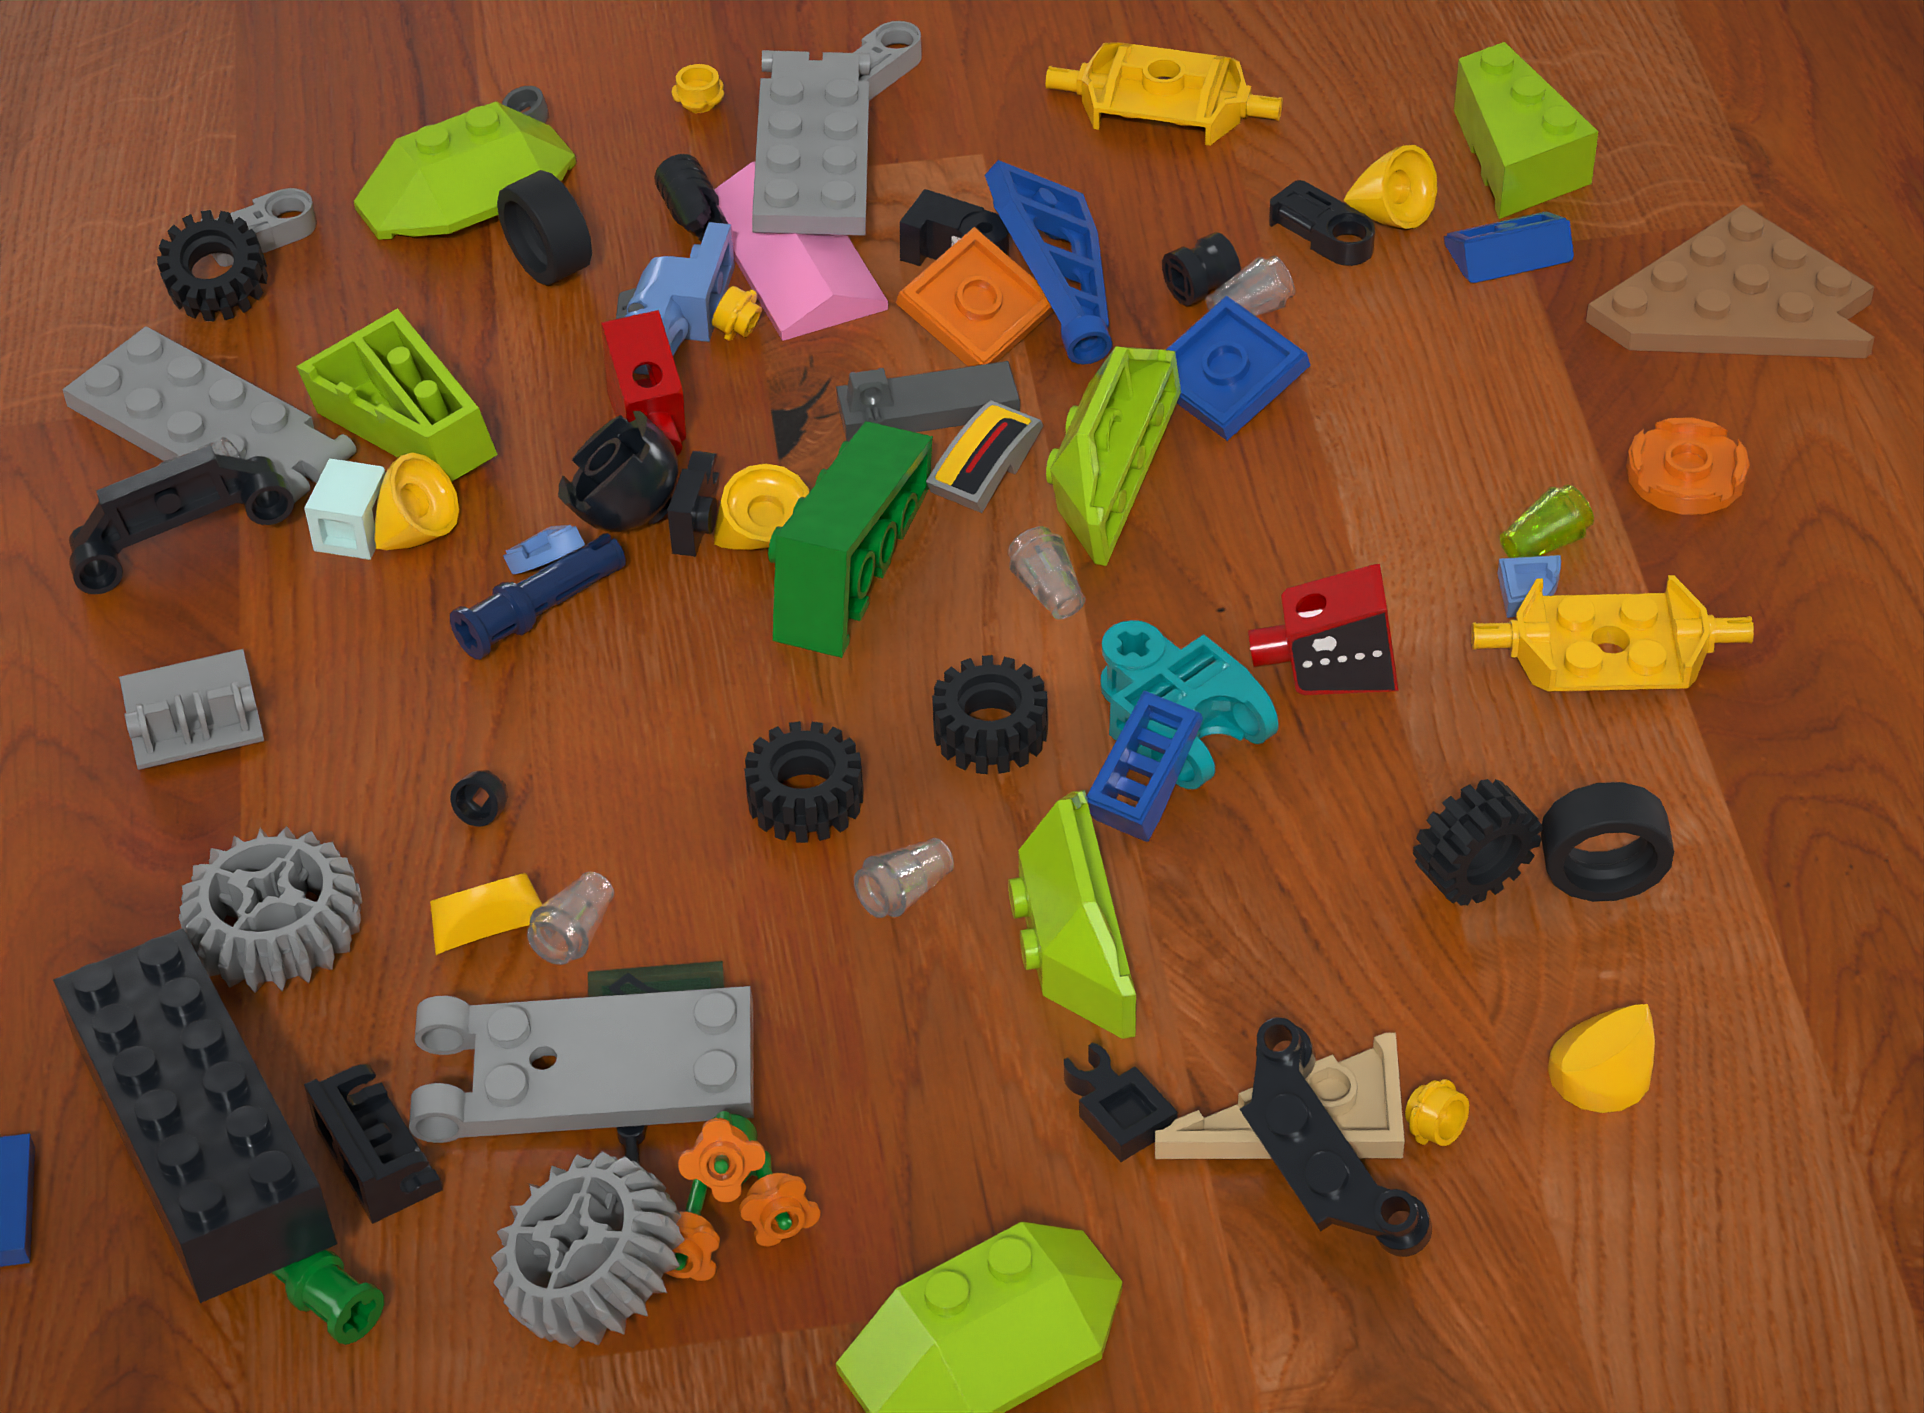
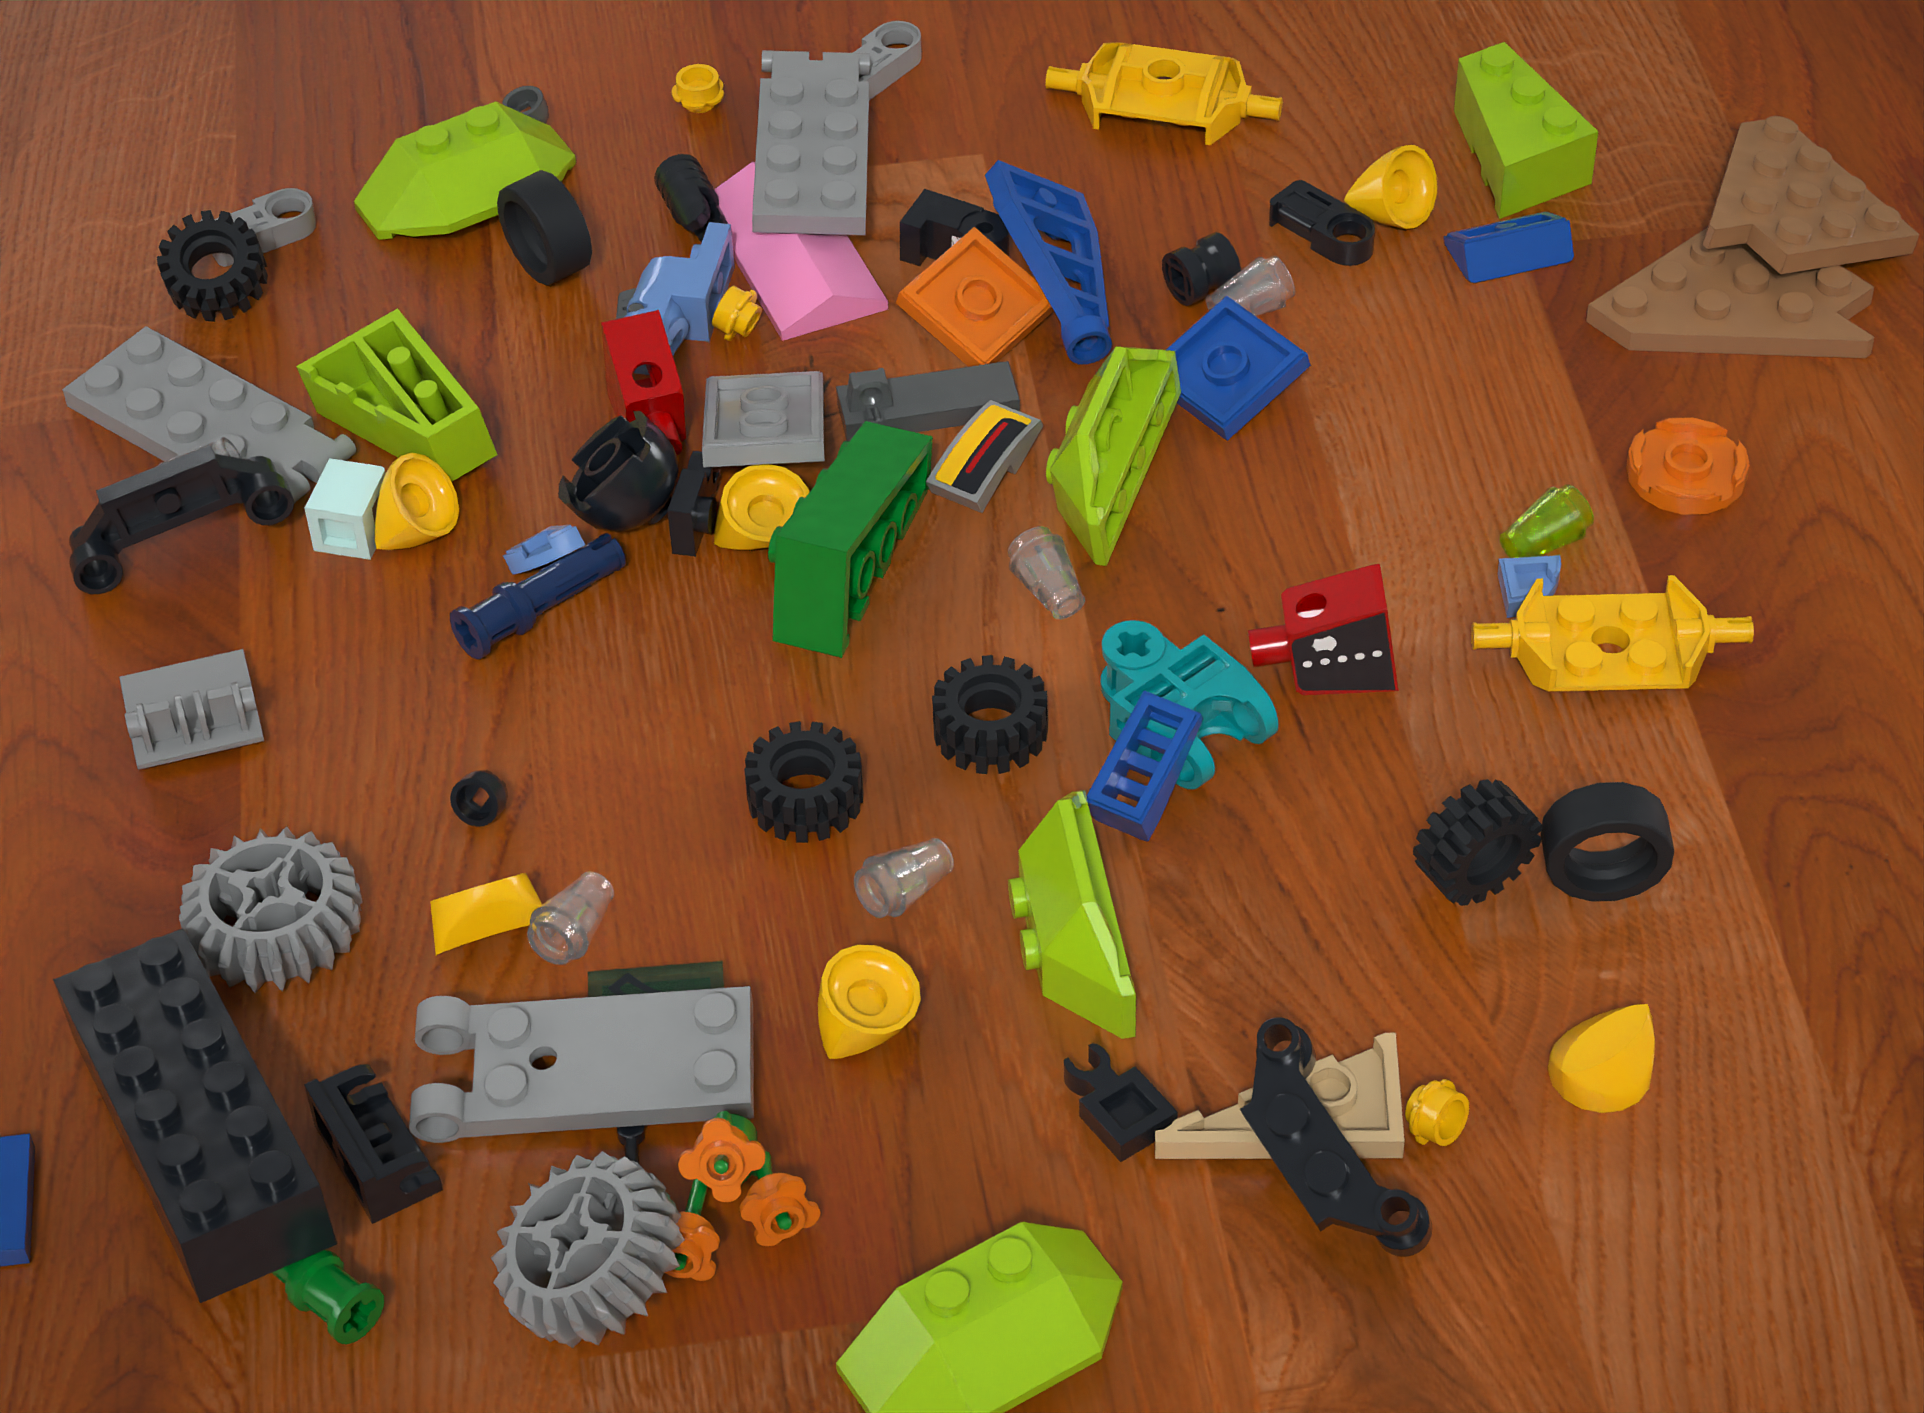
(763, 419): none -> light grey tile
(865, 999): none -> yellow piece
(1800, 204): none -> medium nougat wing

